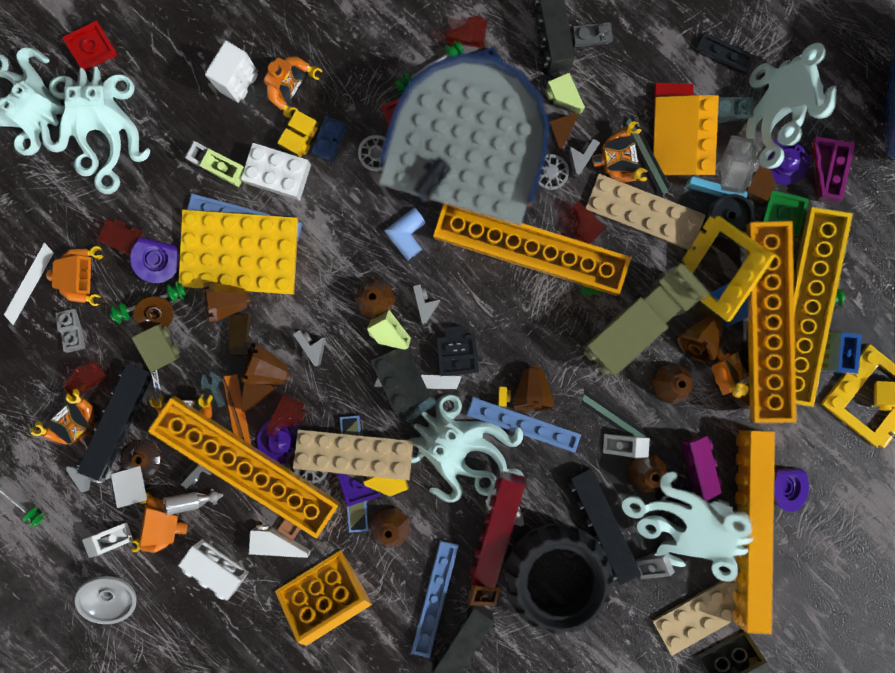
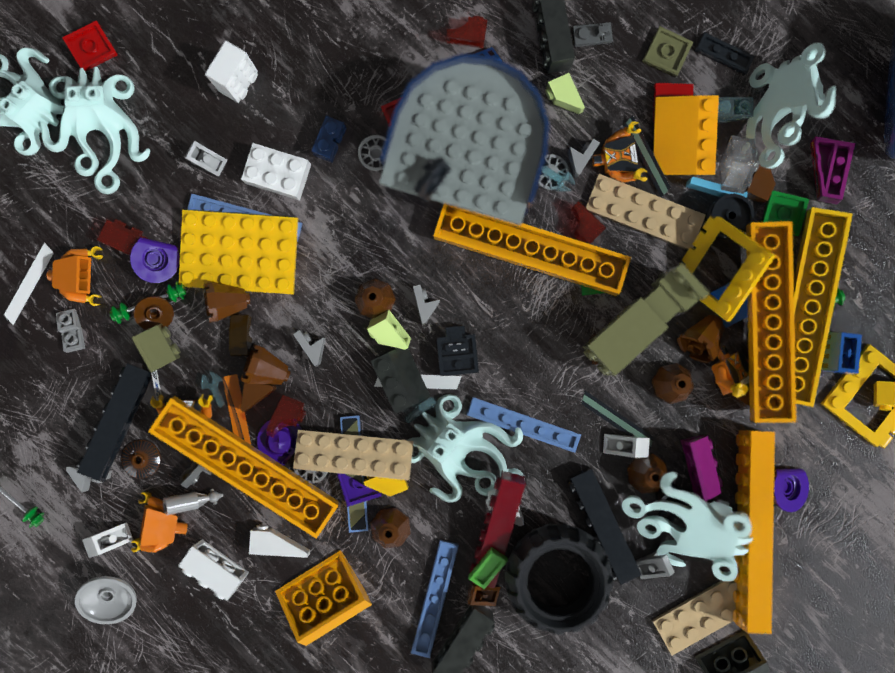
(71, 423): torso -> none
(84, 379): clear red arch -> none
(128, 487): white sticker -> none
(223, 167): yellowish green slope -> none
(284, 79): torso -> none
(288, 529): nougat tile -> none
(300, 134): yellow piece -> none
(401, 232): light blue brick -> none
(455, 49): green axle -> none
(487, 568): none -> bright green tile
(503, 396): yellow plate -> none
(533, 391): reddish brown cone -> none
(559, 179): none -> clear light blue bar
(561, 129): reddish brown slope -> none
(667, 51): none -> olive tile
(793, 166): dark purple hat -> none

